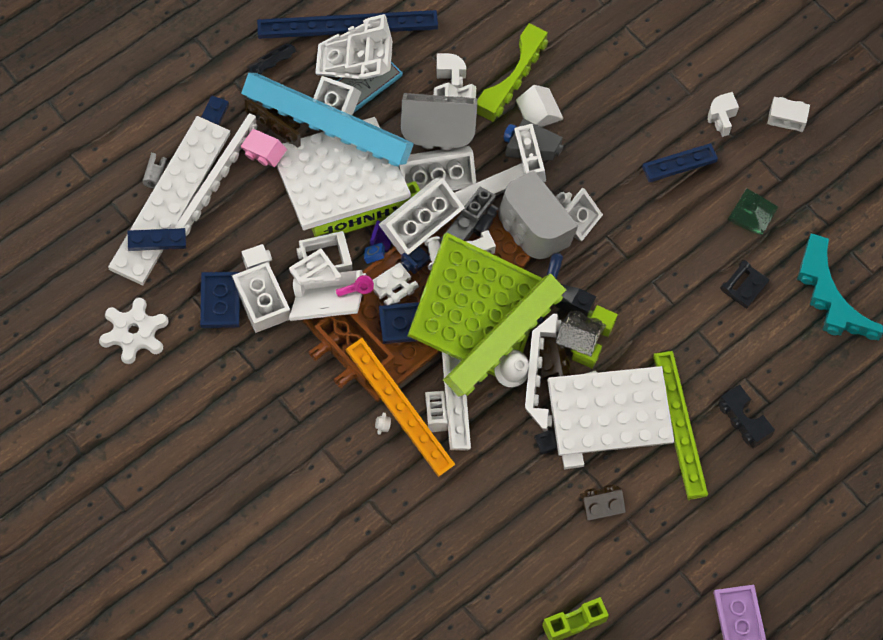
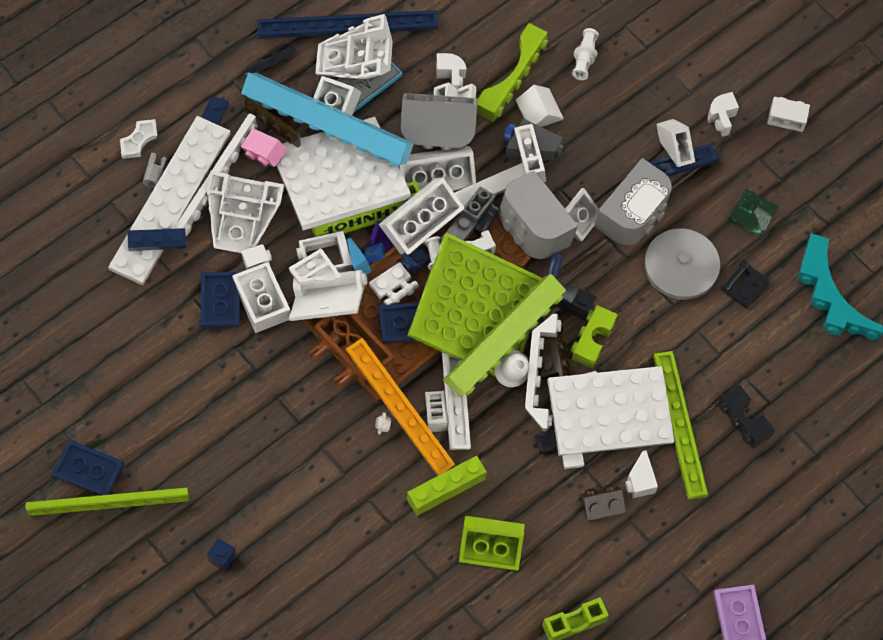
(87, 468): none -> dark blue plate
(107, 501): none -> lime tile
(131, 342): white plate -> none
(143, 133): none -> white tile
(221, 554): none -> dark blue brick
(240, 210): none -> white wedge
(358, 259): none -> dark azure slope
(362, 284): dark pink plate -> none
(446, 485): none -> lime brick
(491, 543): none -> lime slope
(564, 198): white plate -> none
(580, 333): clear smoke slope -> none
(585, 54): none -> white piece
(635, 205): none -> light grey brick
(641, 478): none -> white slope
(676, 141): none -> white slope
(682, 264): none -> light grey dish

